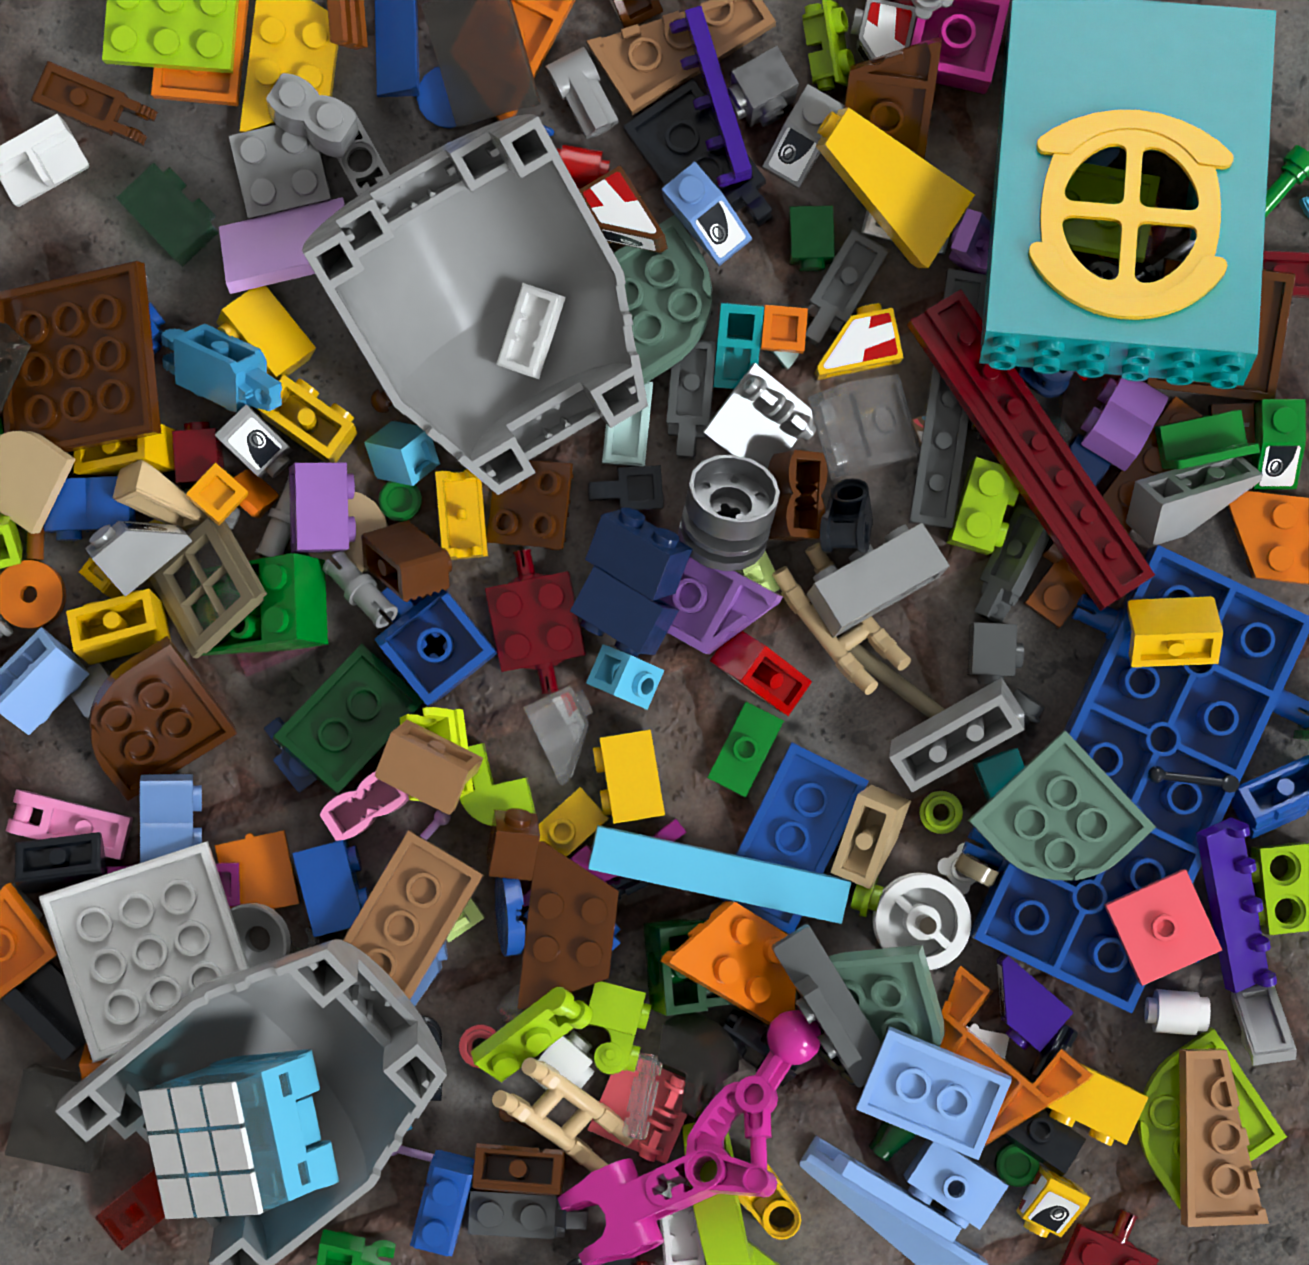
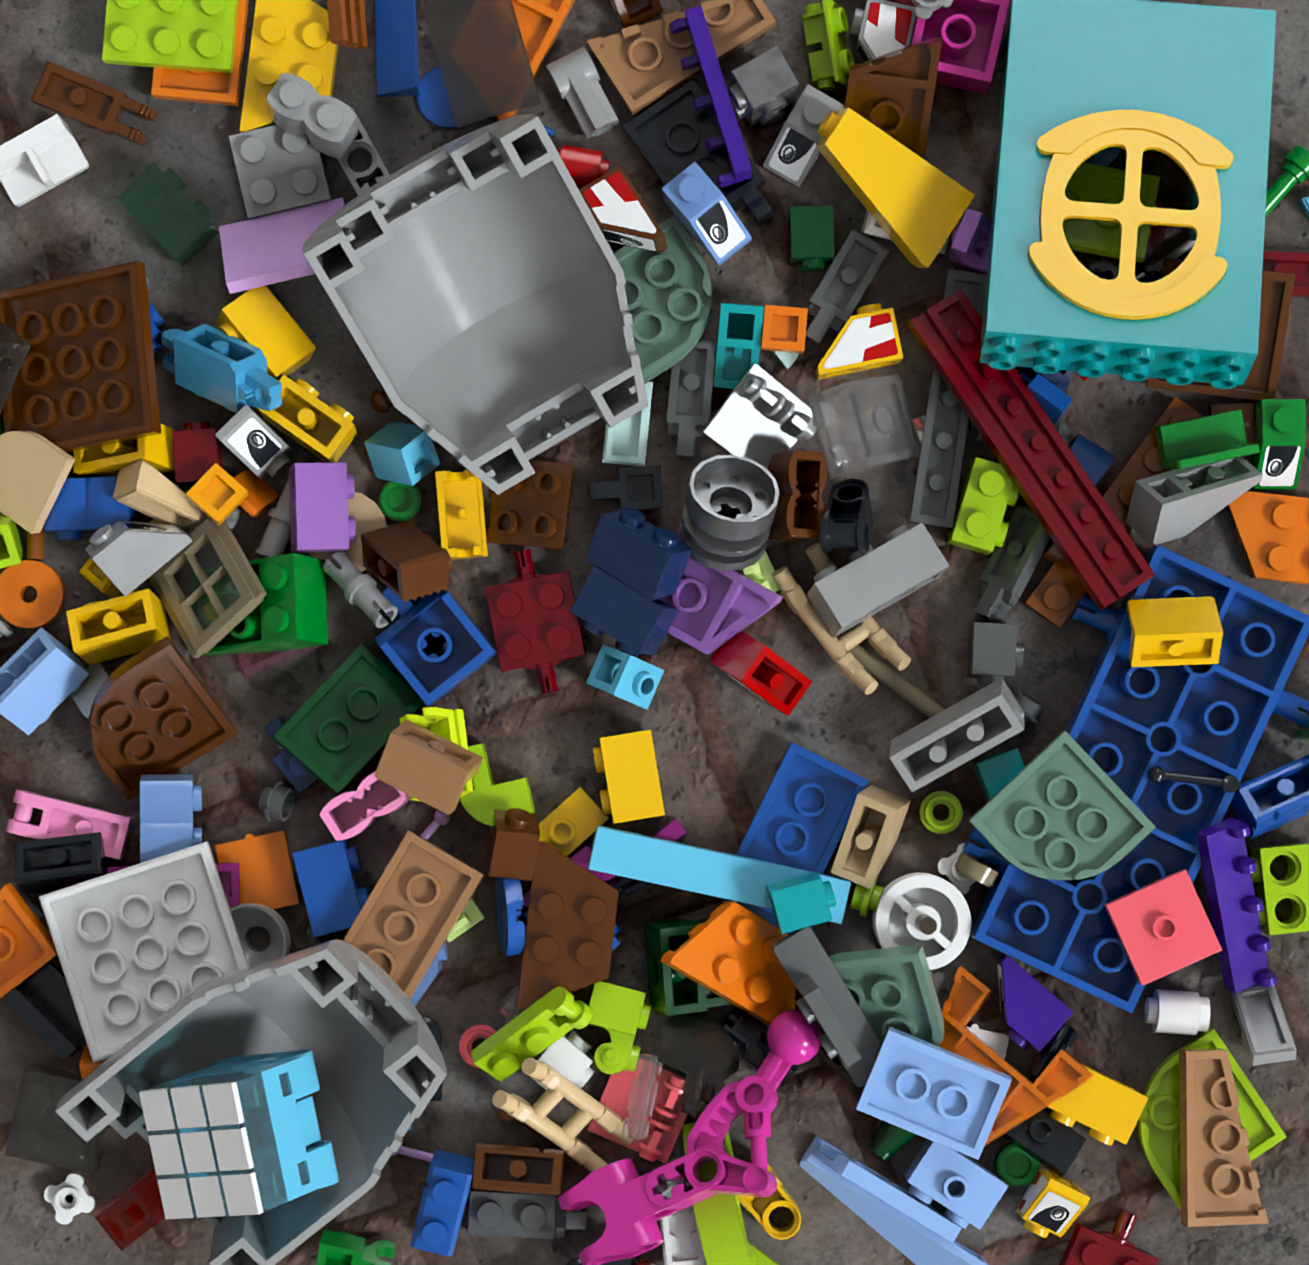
(72, 1186): none -> white plate
(277, 802): none -> dark grey plate
(530, 330): white plate -> none
(561, 728): clear slope -> none
(745, 749): green plate -> none
(801, 902): none -> teal brick
(1050, 398): none -> blue tile
(1123, 421): medium lavender brick -> none

